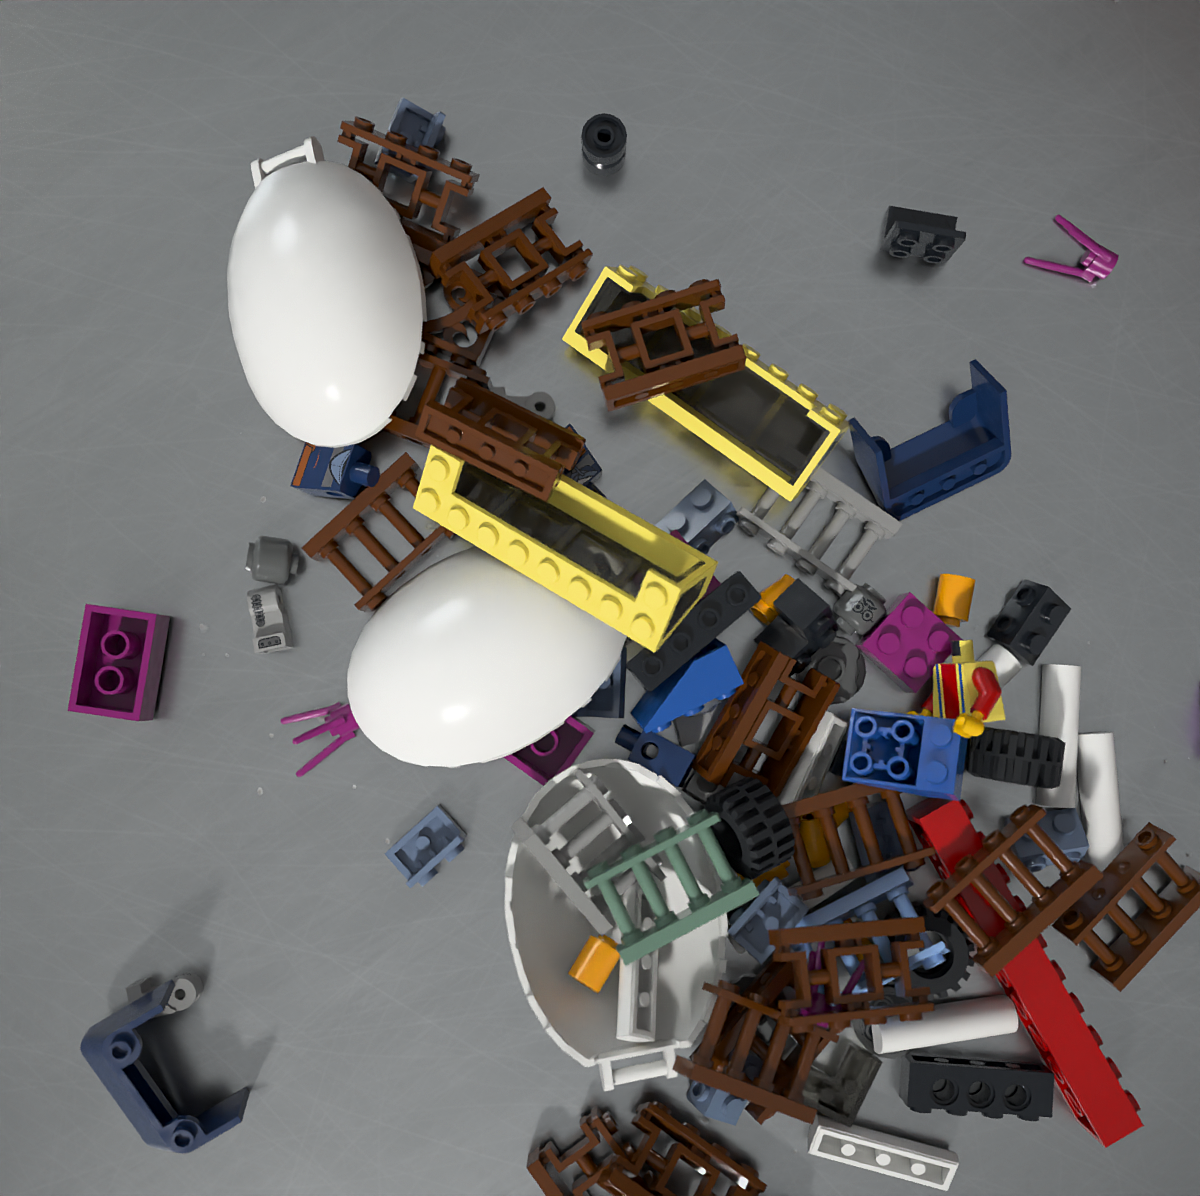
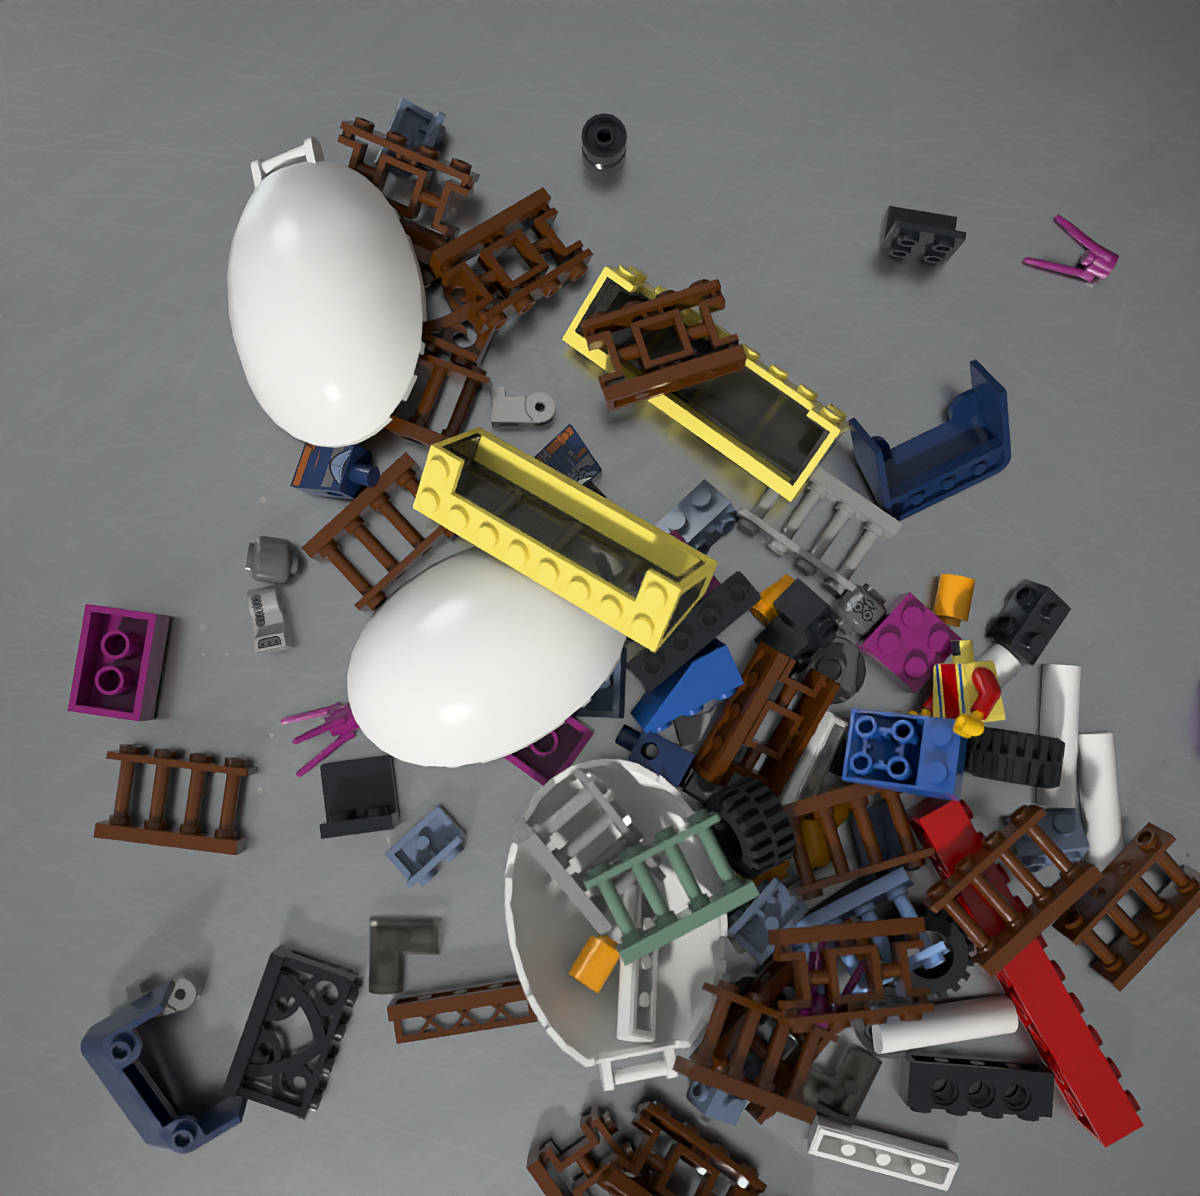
(154, 829): none -> reddish brown fence
(249, 1060): none -> black fence
(358, 796): none -> black bracket
(390, 942): none -> clear smoke brick
(462, 1001): none -> reddish brown fence
(501, 438): reddish brown fence -> none

